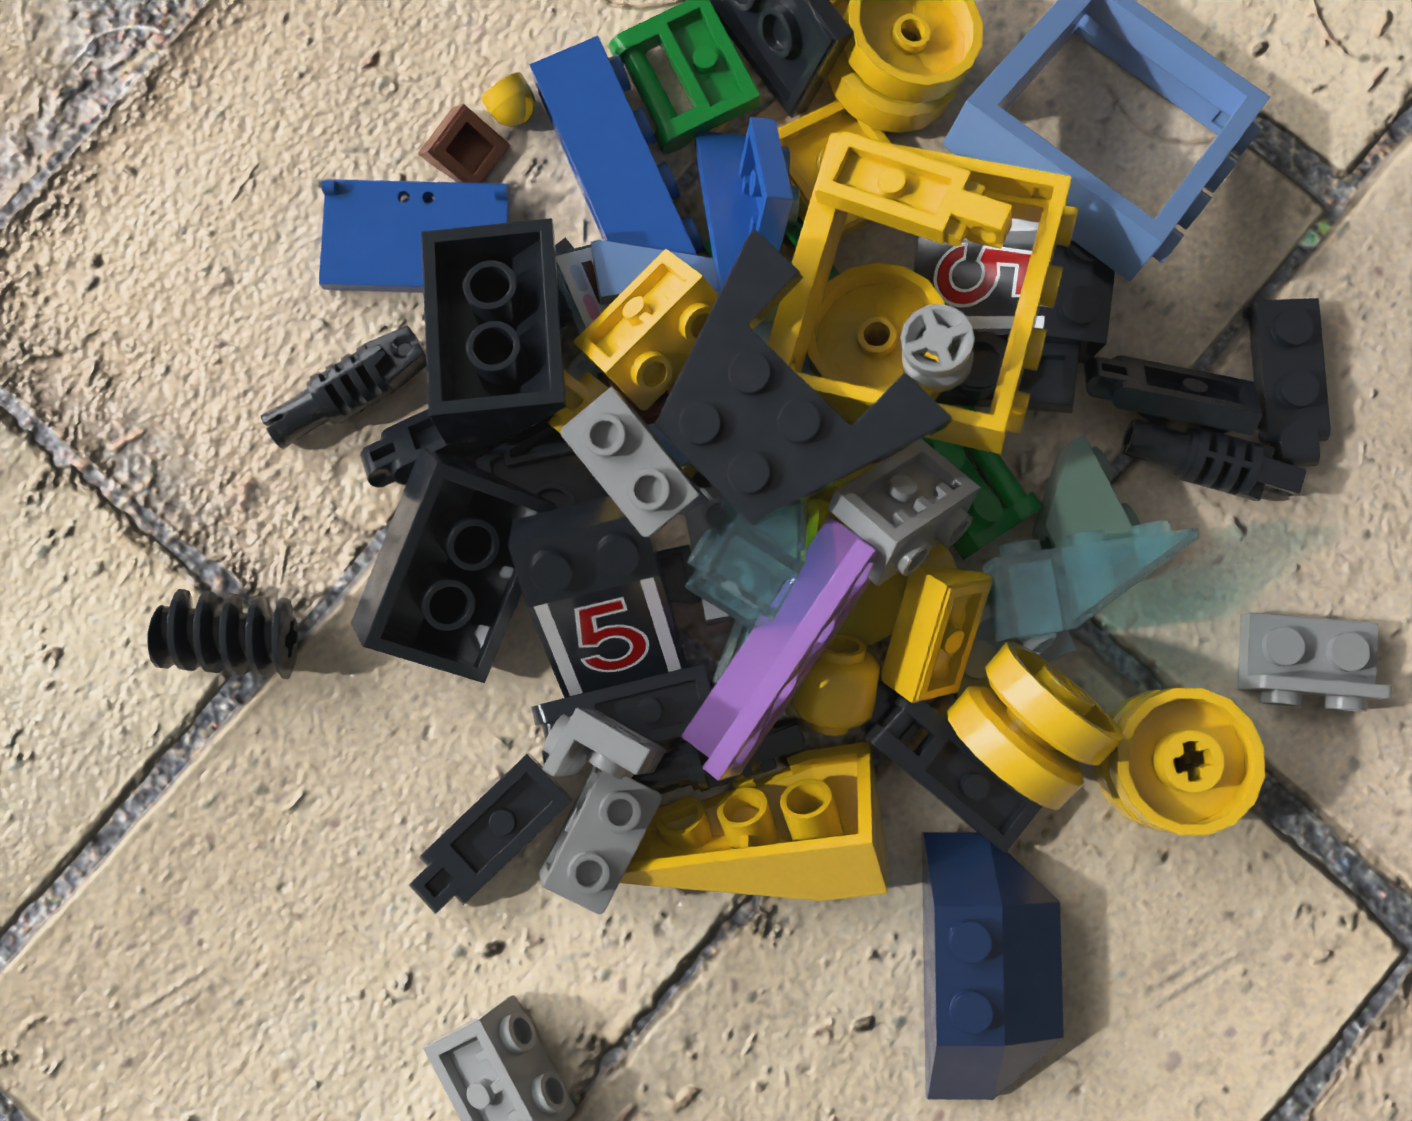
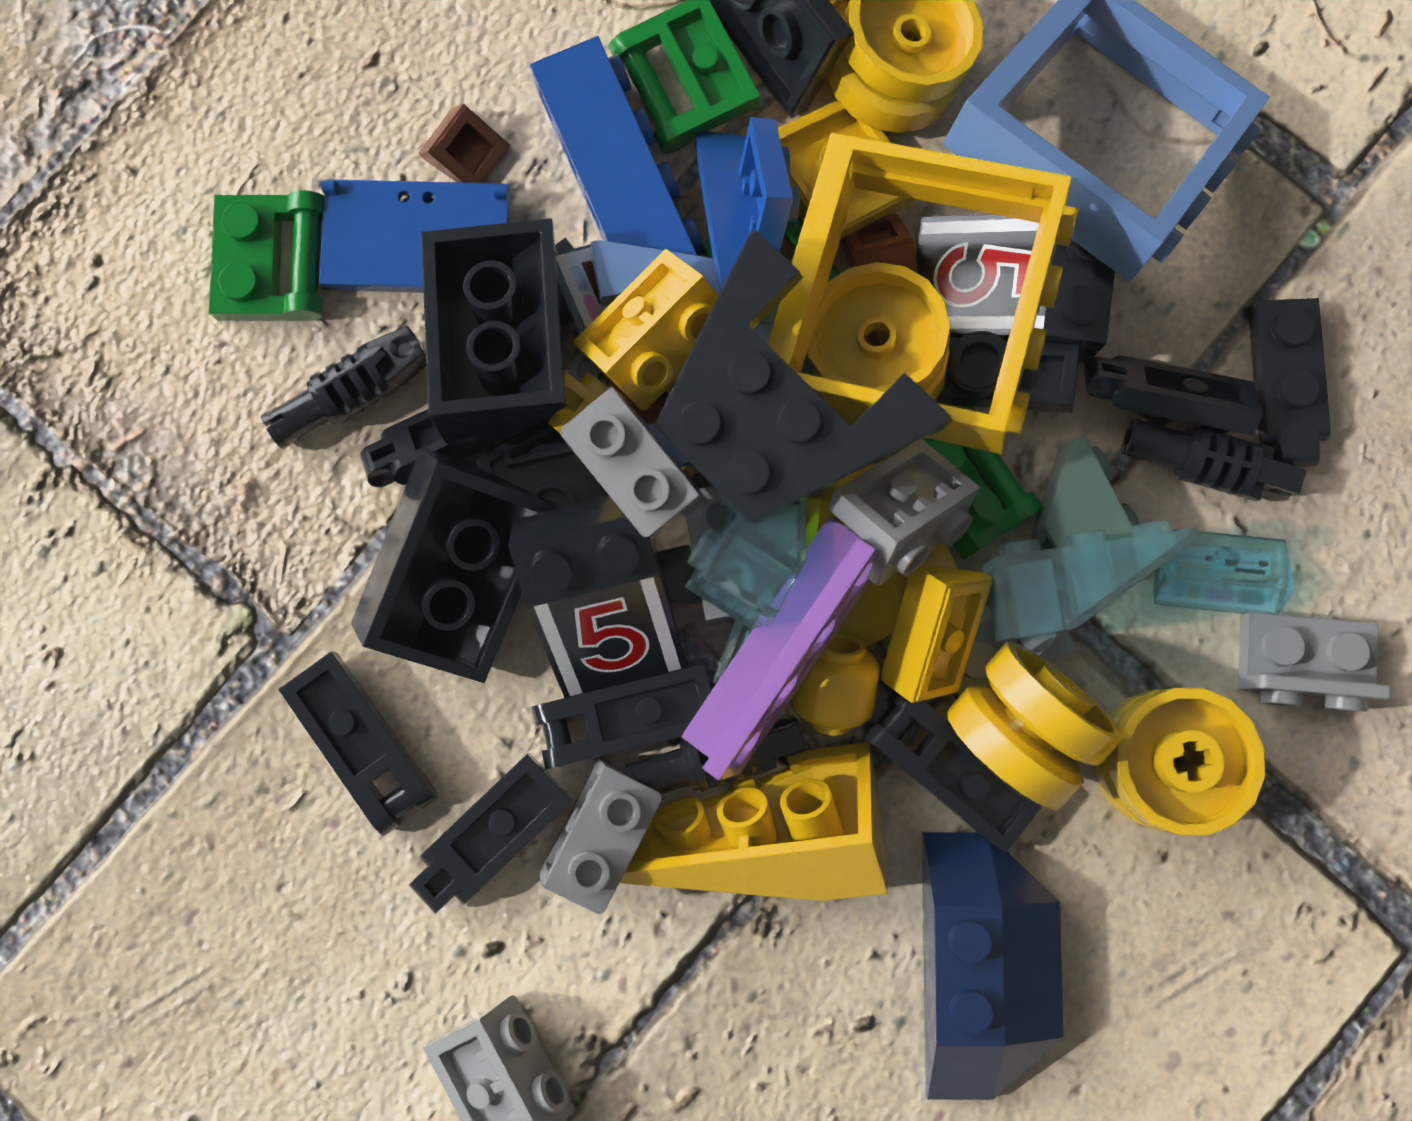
(224, 637): black piece -> none
(249, 254): none -> green plate
(357, 741): none -> black plate
(510, 100): yellow hinge -> none
(600, 741): light grey bracket -> none
(881, 242): none -> copper slope
(911, 193): yellow hinge -> none
(936, 331): light grey wheel -> none
(1227, 575): none -> clear light blue slope

